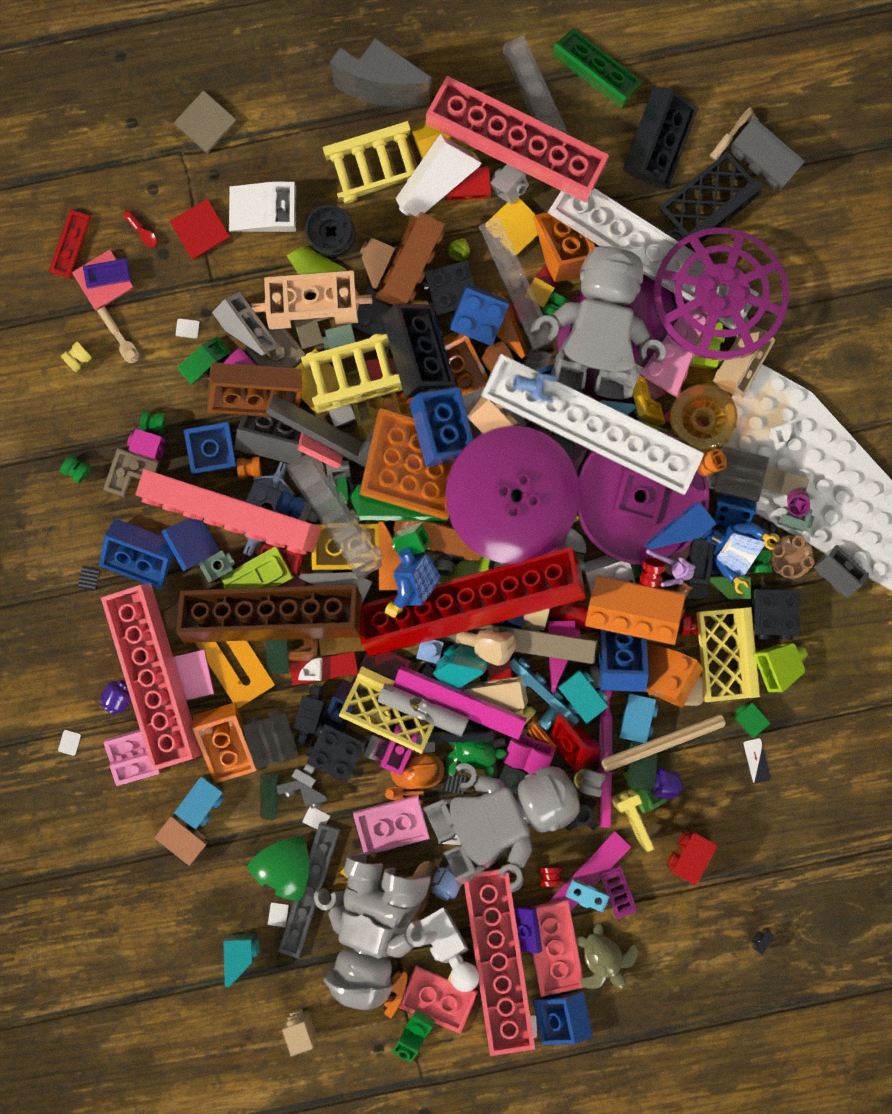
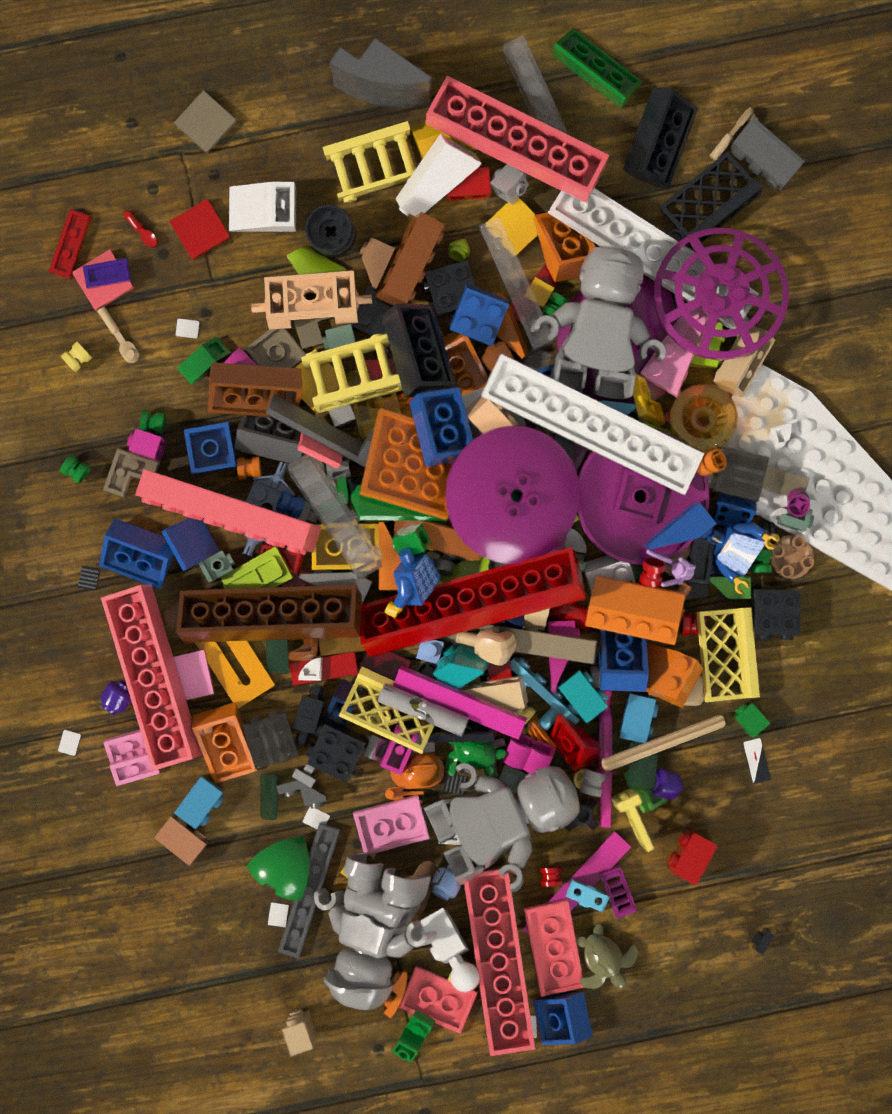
(238, 955): teal slope -> none
(242, 323): light grey slope -> none
(528, 929): dark purple plate -> none
(534, 385): medium blue piece -> none
(627, 373): clear tile -> none
(781, 665): lime torso -> none
(841, 571): dark grey brick -> none

